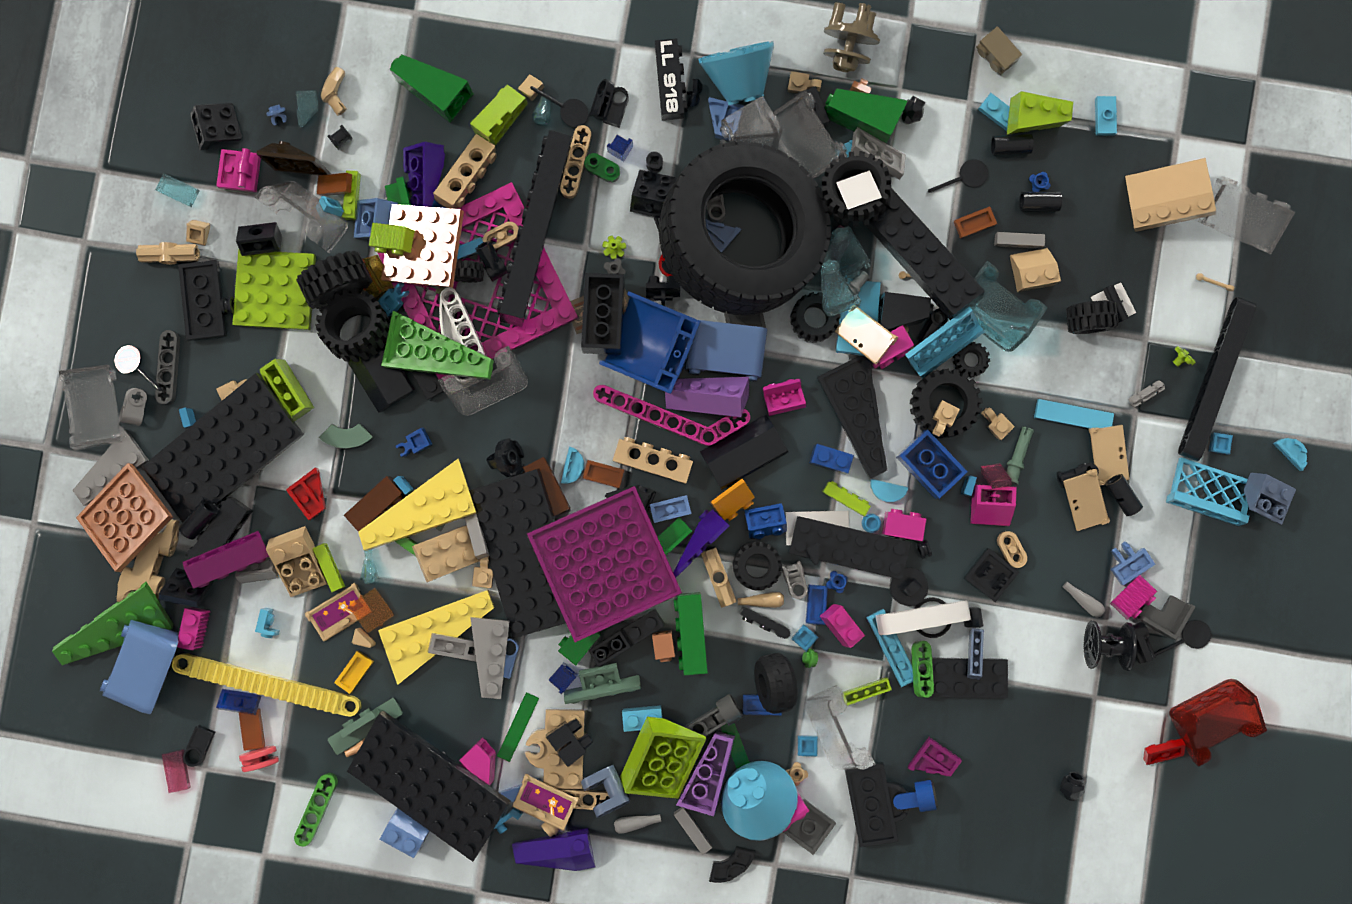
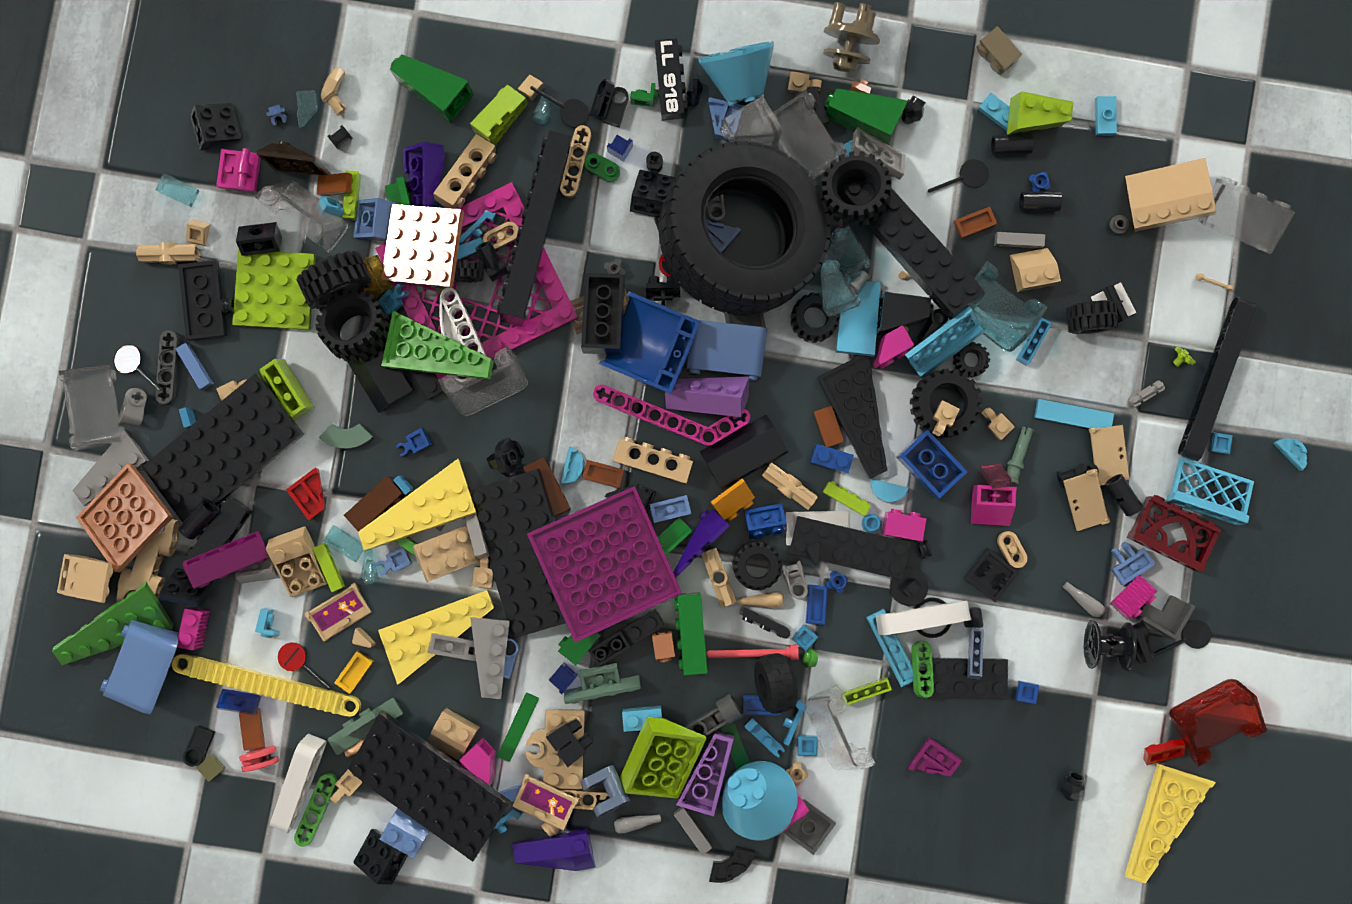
(85, 578): none -> tan slope
(175, 771): clear pink tile -> none
(194, 366): none -> medium blue piece
(210, 767): none -> olive tile
(292, 658): none -> red piece
(297, 782): none -> white beam
(344, 543): none -> clear light blue tile
(347, 785): none -> tan plate
(371, 610): clear orange piece -> none
(379, 859): none -> black bracket
(391, 238): lime brick -> none
(396, 560): none -> medium blue plate
(452, 734): none -> tan slope
(474, 229): none -> dark azure piece
(614, 251): lime plant -> none
(642, 98): none -> green bracket
(764, 737): none -> dark azure piece
(784, 397): dark pink bracket -> none
(789, 486): none -> tan piece
(790, 652): none -> coral piece
(792, 724): none -> dark azure piece
(828, 426): none -> dark orange tile
(842, 625): dark pink brick -> none
(858, 190): white sticker -> none
(871, 337): door -> none
(882, 803): black plate -> none
(968, 485): dark azure tile -> none
(1027, 692): none -> blue plate
(1033, 342): none -> dark azure piece
(1115, 228): none -> dark grey plate
(1165, 814): none -> light yellow wing
(1184, 558): none -> dark red fence
(1268, 496): sand blue slope -> none

